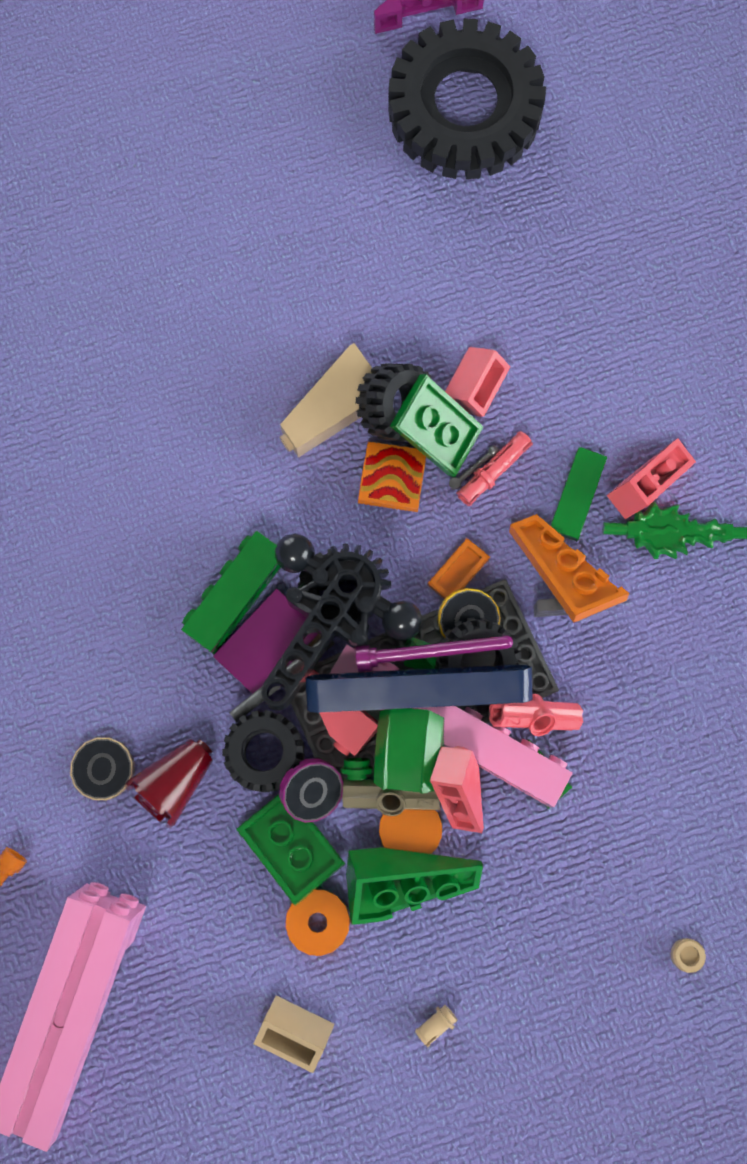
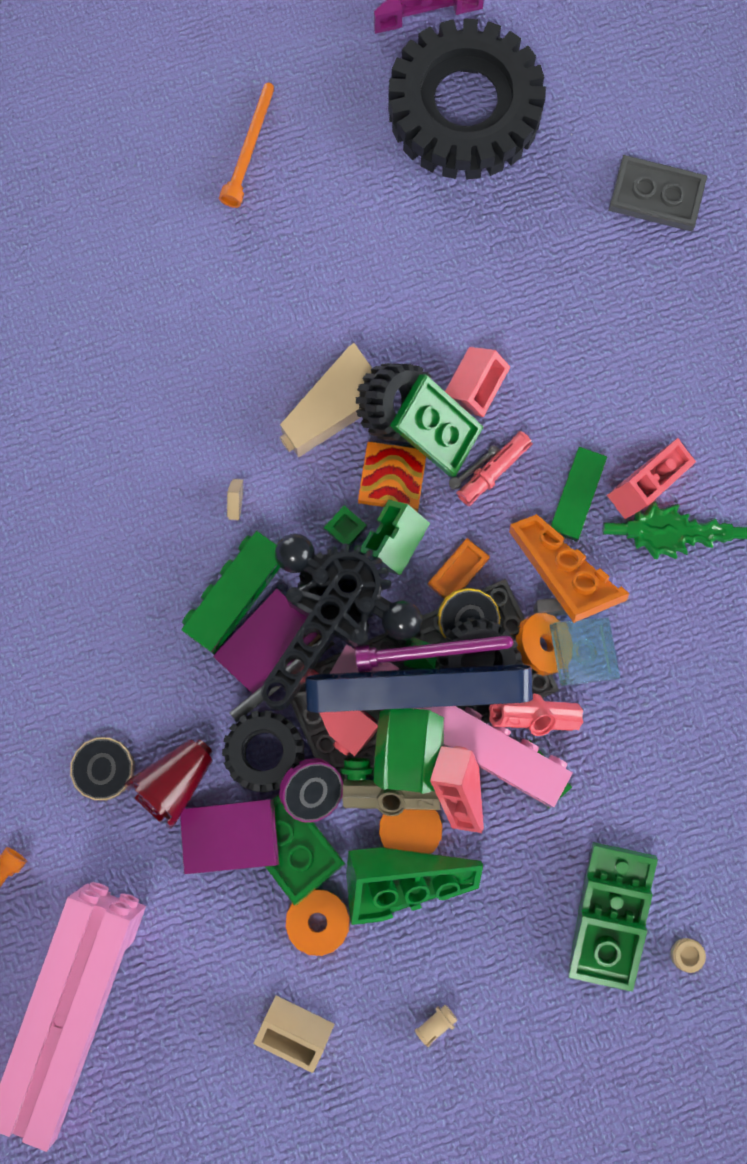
(229, 837): none -> magenta tile
(232, 191): none -> orange piece
(234, 499): none -> tan tile
(345, 526): none -> green plate
(396, 537): none -> brick
(529, 643): none -> orange tile
(584, 651): none -> clear light blue tile
(612, 917): none -> green slope
(658, 193): none -> dark grey tile

